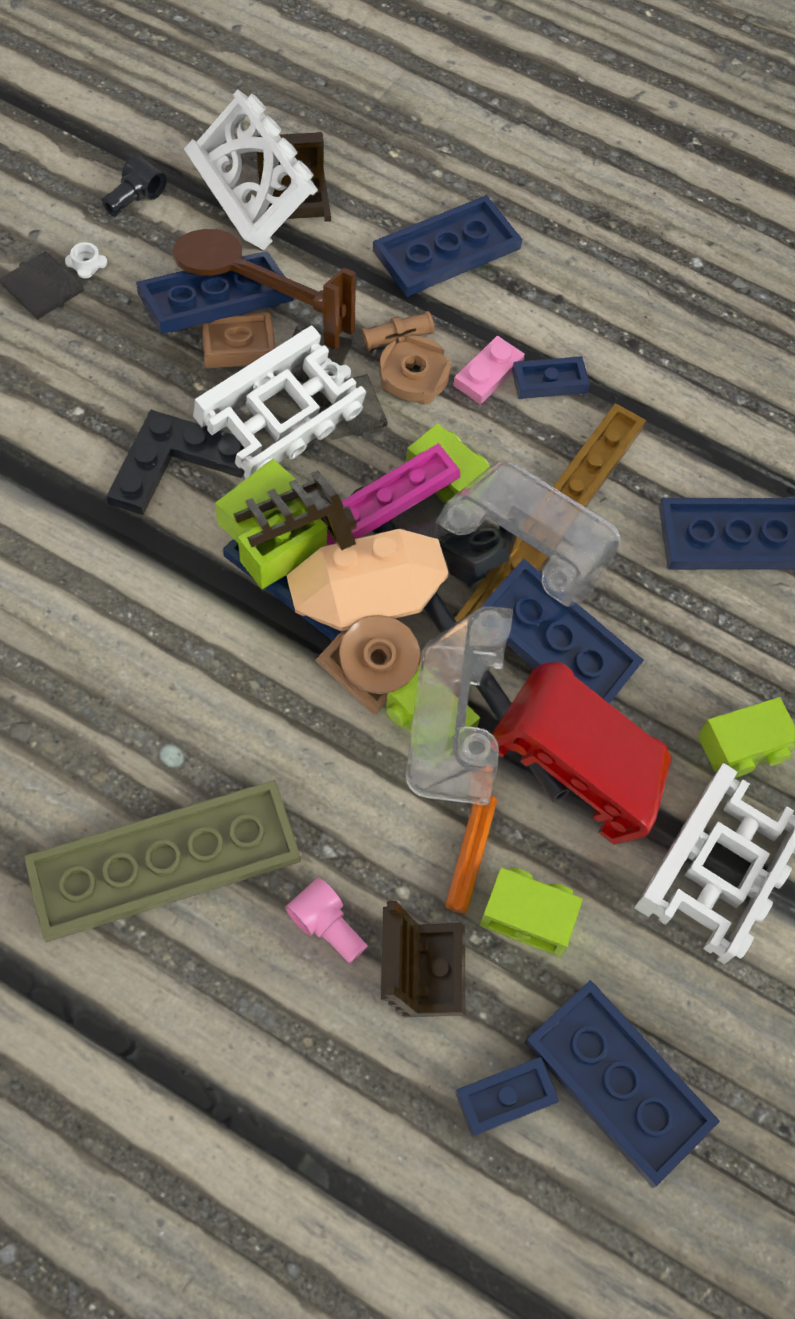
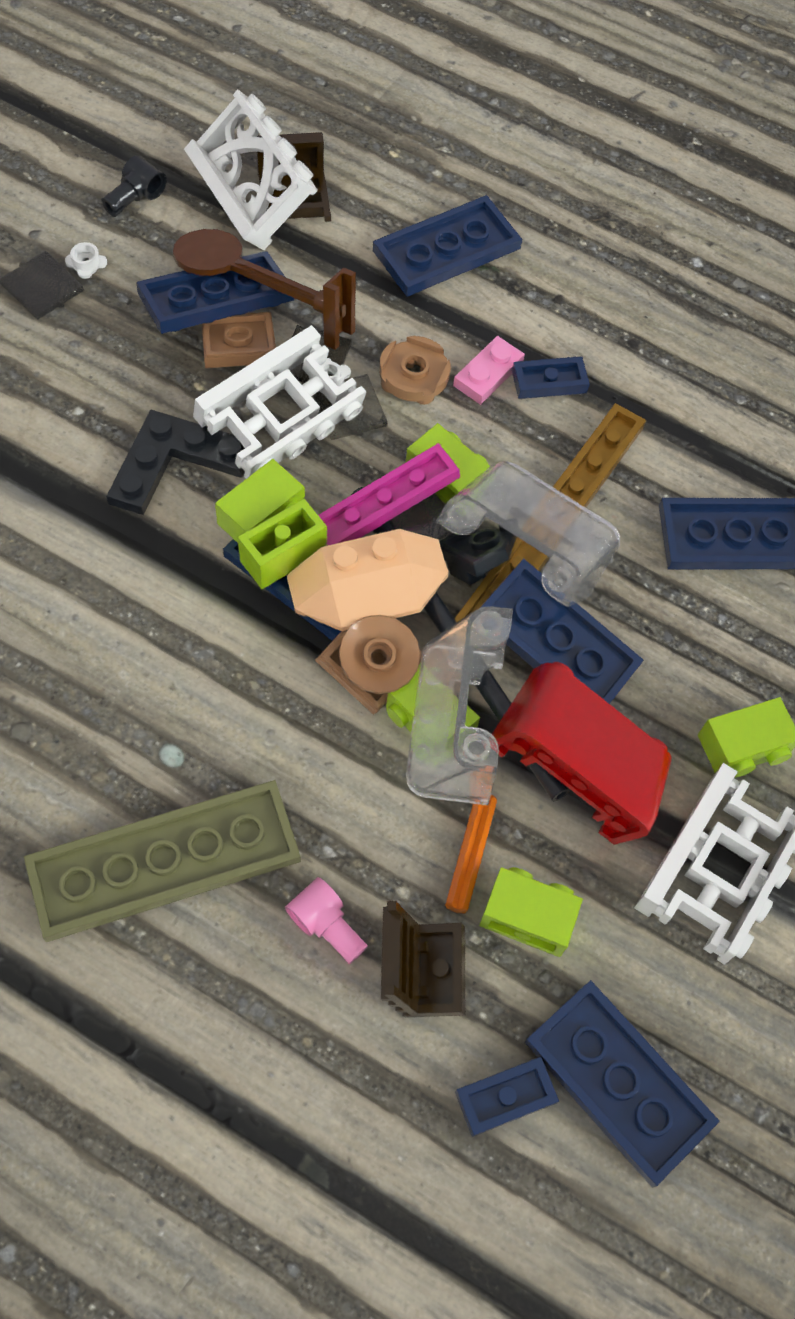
(317, 500): dark brown plate -> none
(397, 330): medium nougat pin -> none

